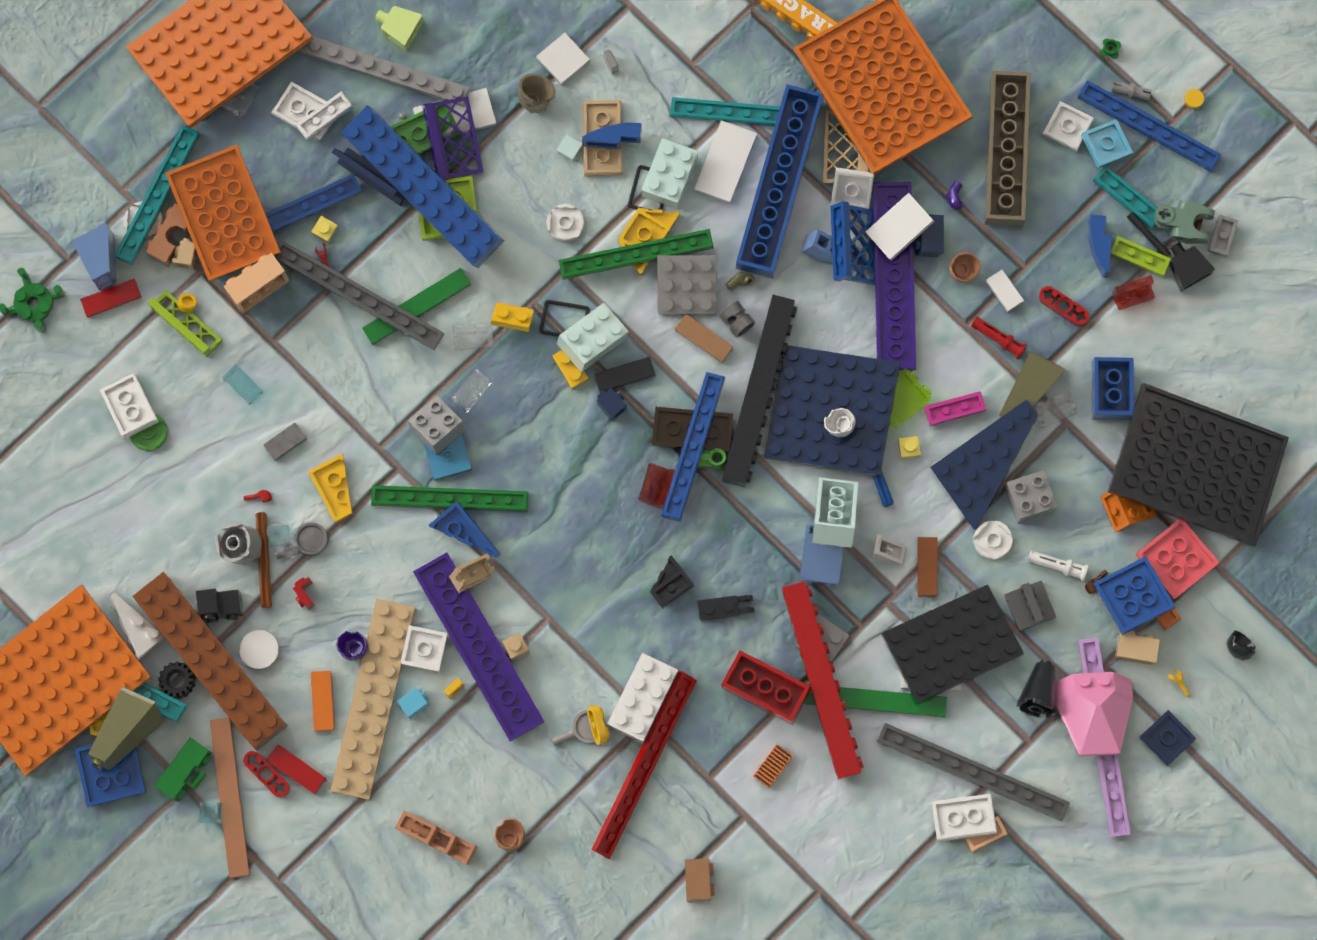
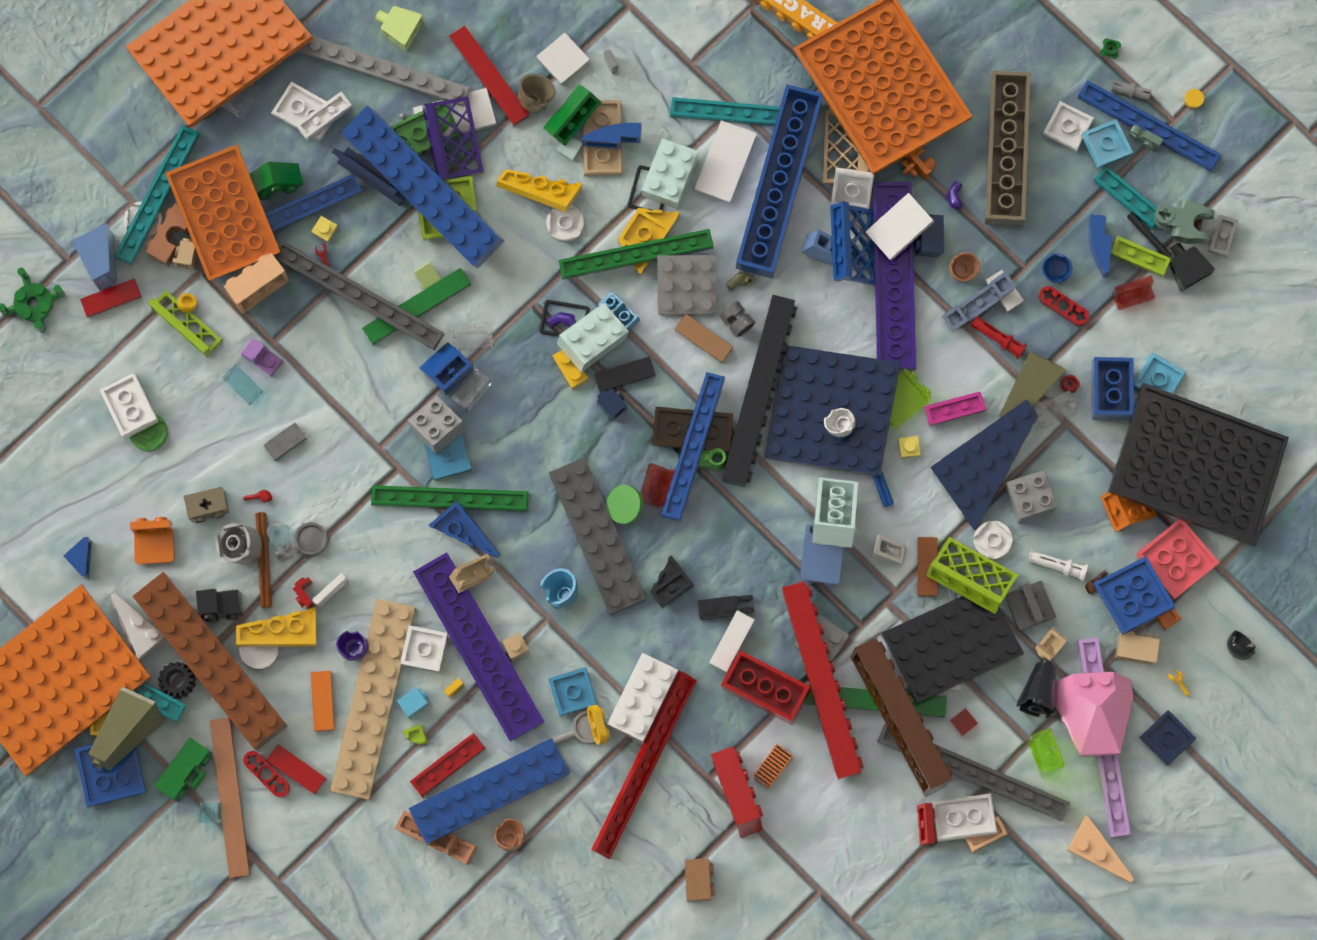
(80, 556): none -> blue slope
(153, 540): none -> orange bracket
(196, 502): none -> dark tan brick
(262, 357): none -> medium lavender slope
(276, 177): none -> green brick
(281, 631): none -> yellow wing
(330, 590): none -> white tile
(333, 488): yellow wing -> none
(416, 735): none -> lime tile
(427, 275): none -> yellowish green slope
(447, 368): none -> blue slope
(447, 765): none -> red tile
(488, 791): none -> blue plate
(489, 75): none -> red tile
(512, 317): yellow bracket -> none
(548, 192): none -> yellow wing
(561, 588): none -> dark azure helmet
(562, 317): none -> dark purple arm
(572, 115): none -> green piece
(572, 691): none -> dark azure plate
(597, 536): none -> dark grey plate
(620, 310): none -> dark azure slope
(625, 504): none -> bright green tile
(732, 641): none -> white tile
(737, 791): none -> red wedge
(901, 717): none -> reddish brown brick
(917, 166): none -> orange hips
(927, 832): none -> red plate
(963, 722): none -> clear red tile
(965, 585): none -> lime fence
(980, 302): none -> sand blue slope
(1046, 759): none -> clear neon green window
(1051, 644): none -> tan bracket
(1057, 268): none -> blue hair
(1070, 379): none -> red plate
(1092, 846): none -> light nougat wing
(1148, 139): none -> sand green plate
(1160, 374): none -> medium azure tile

